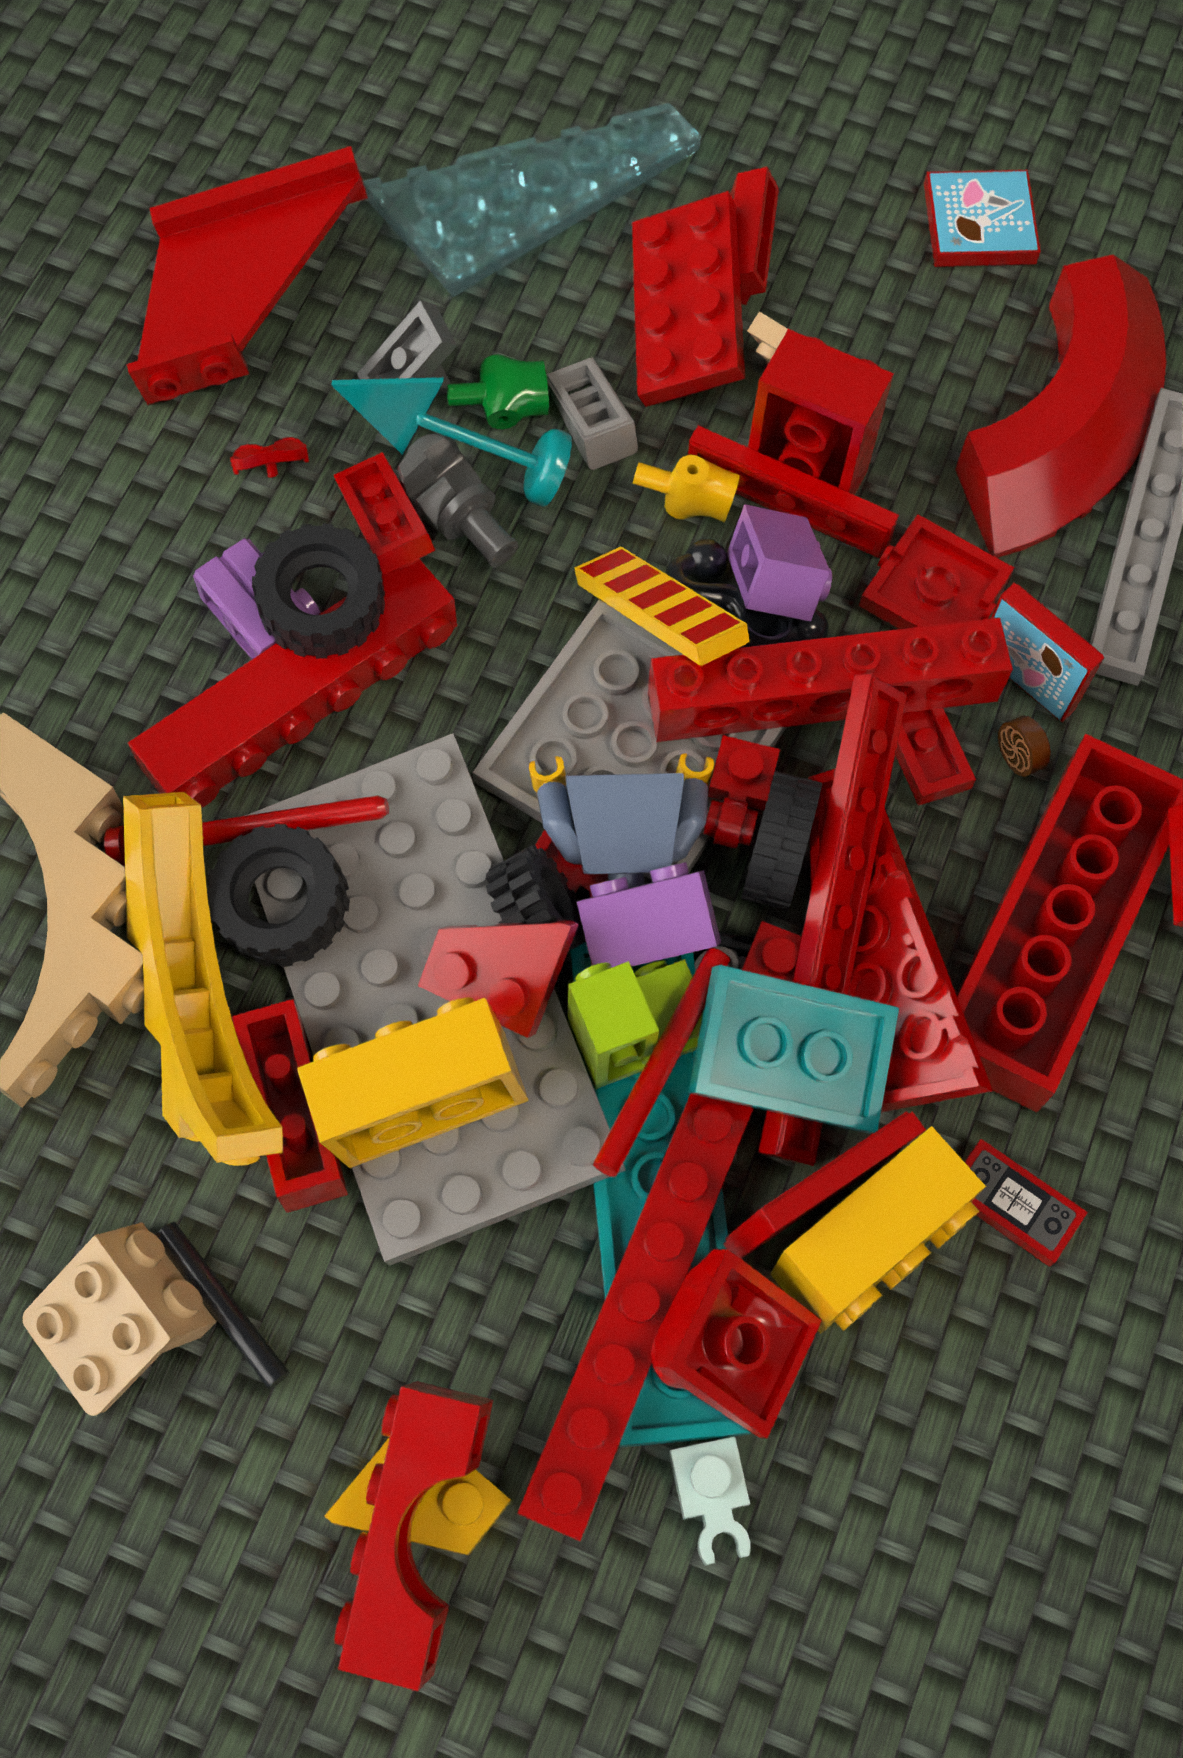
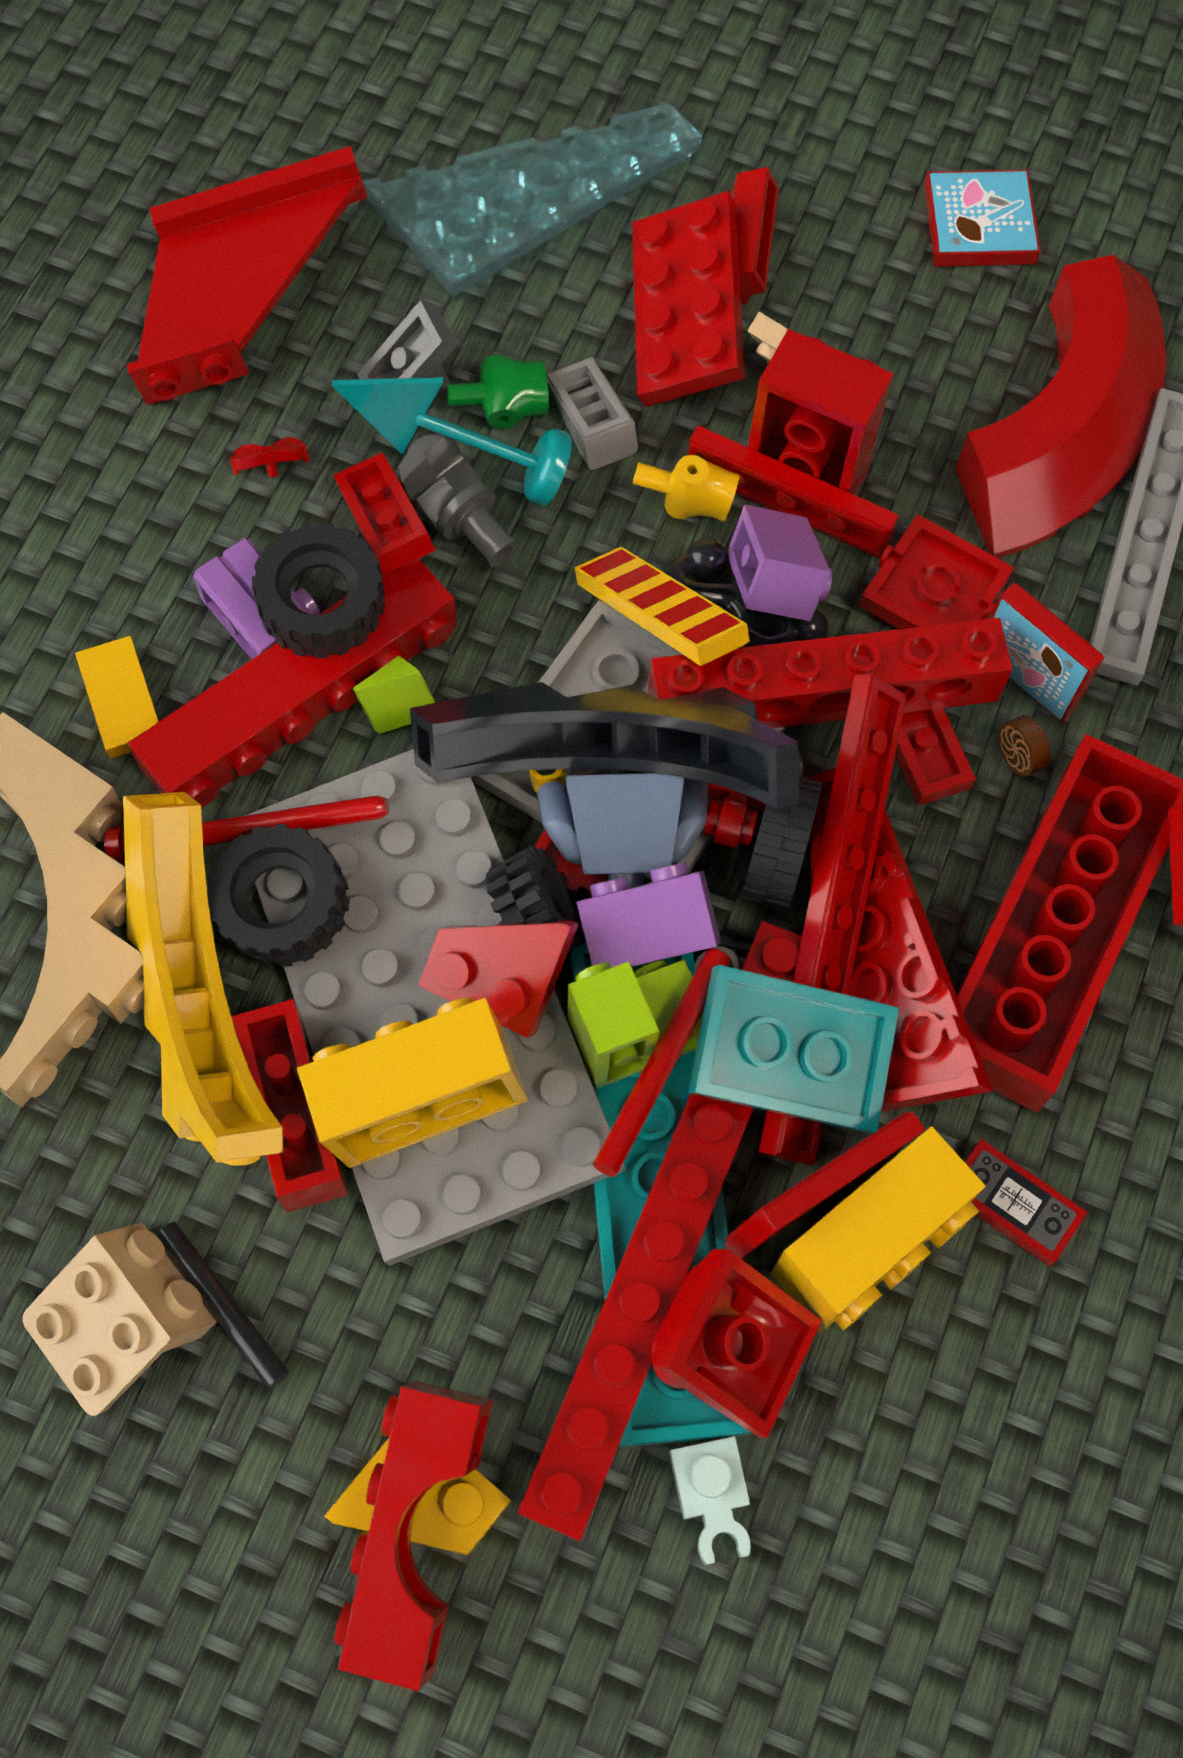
(117, 693): none -> yellow tile
(391, 694): none -> lime slope
(533, 727): none -> black arch

